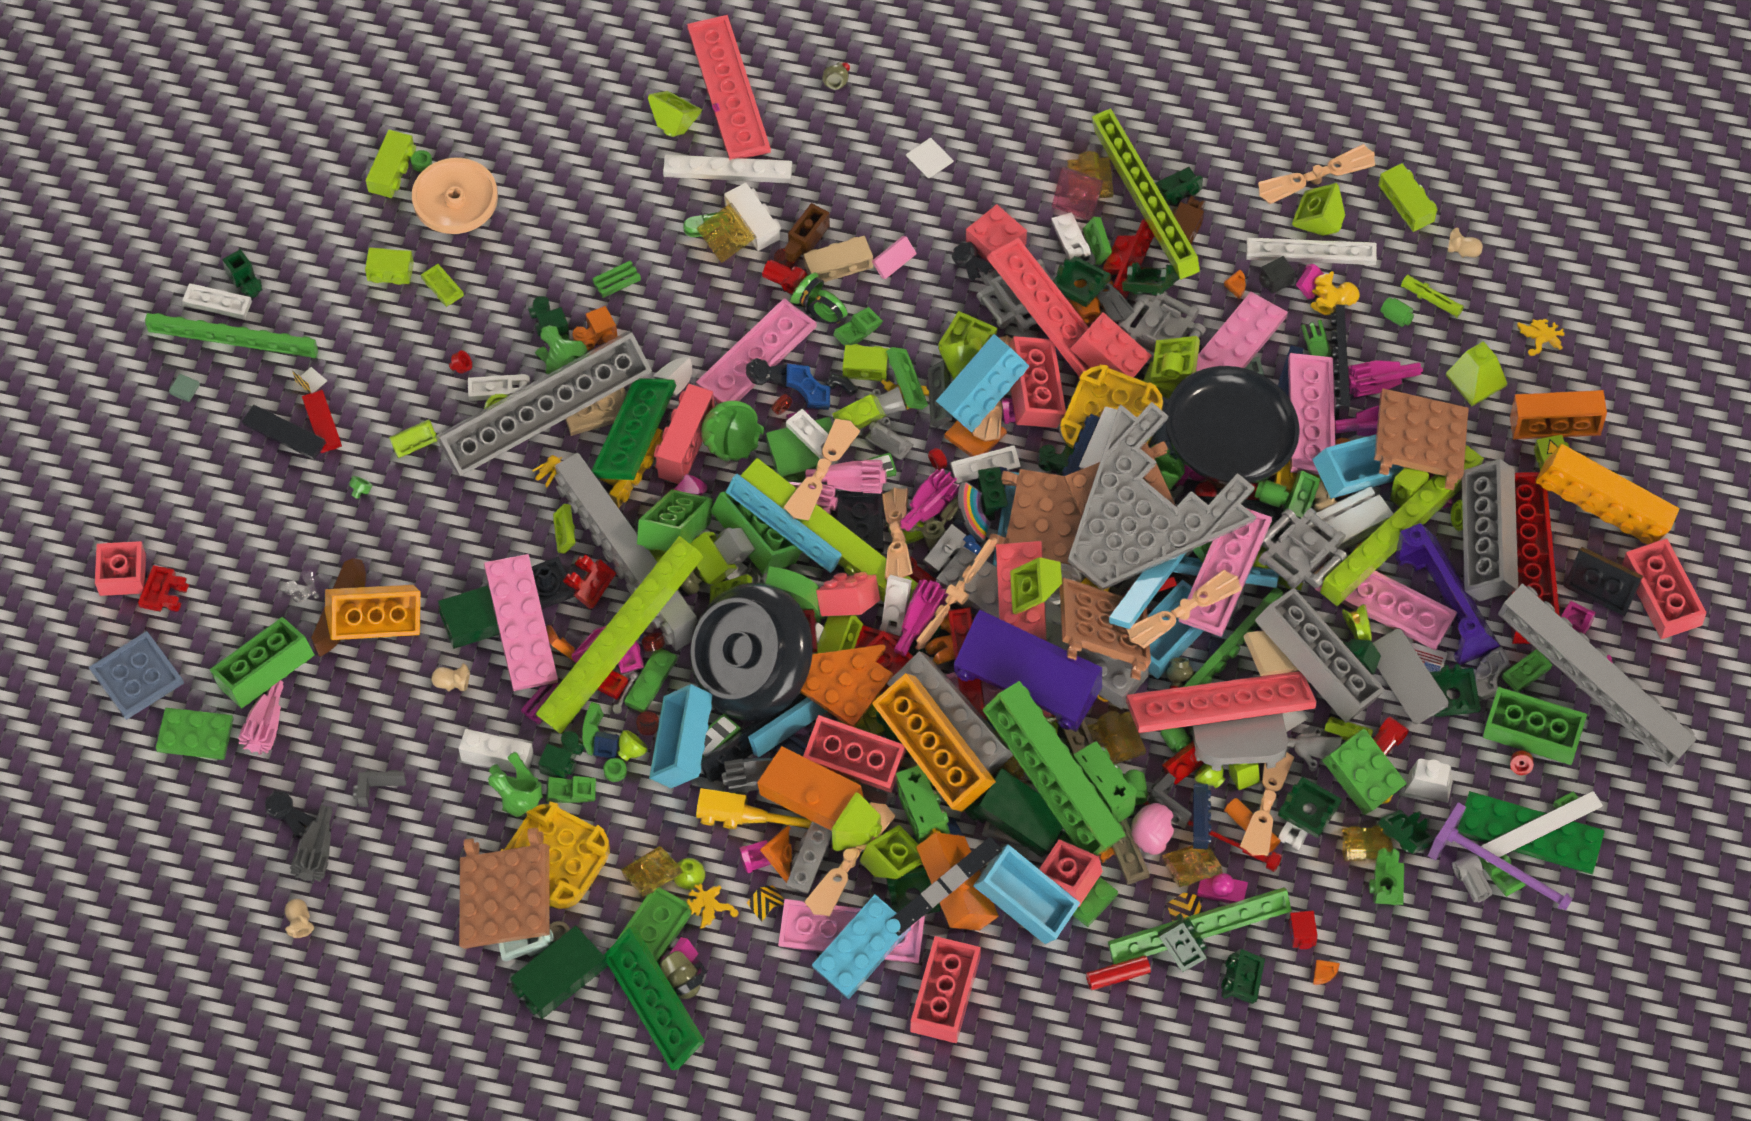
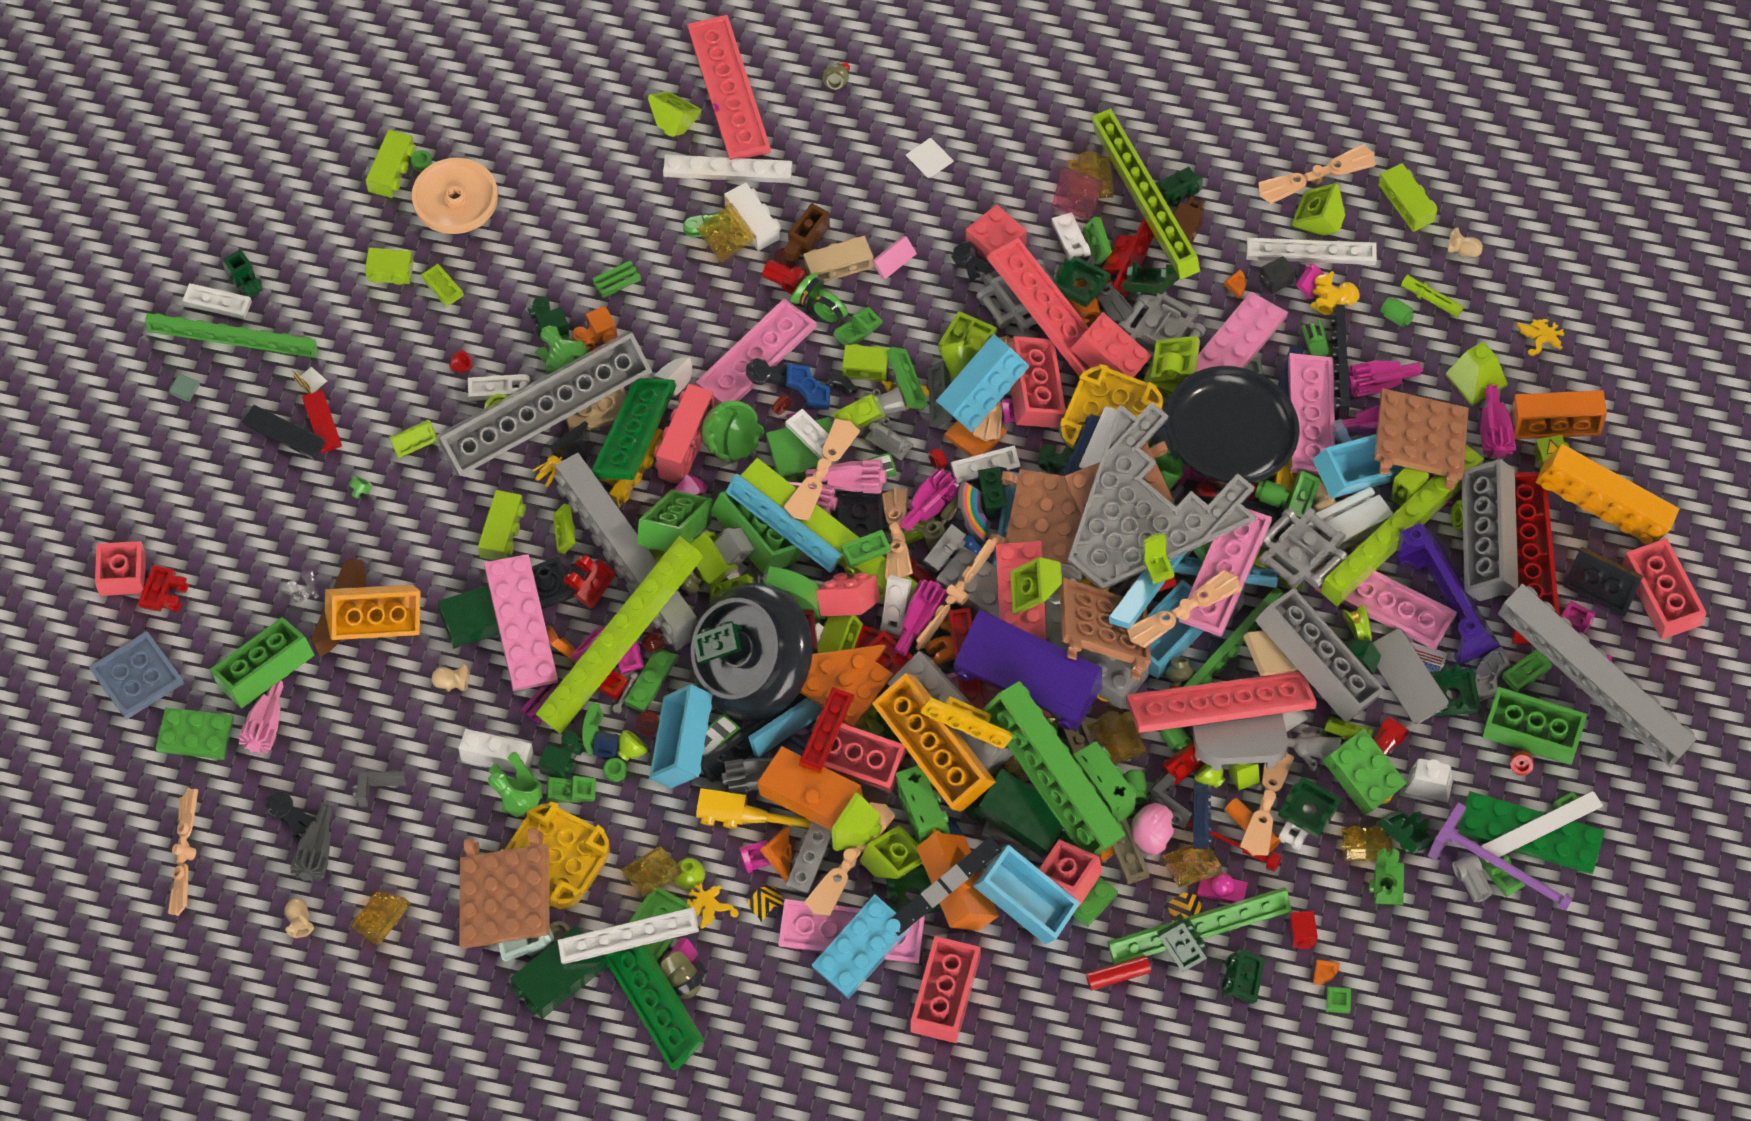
(179, 893): none -> light nougat piece
(380, 916): none -> clear yellow plate
(501, 526): none -> lime brick
(573, 442): none -> black slope
(628, 935): none -> white tile
(717, 642): none -> bracket
(826, 730): none -> red tile
(865, 548): none -> bright green plate
(967, 719): none -> yellow bracket
(1156, 559): none -> lime bracket
(1338, 1000): none -> bright green tile
(1341, 433): none -> sand blue plate
(1496, 426): none -> dark pink piece

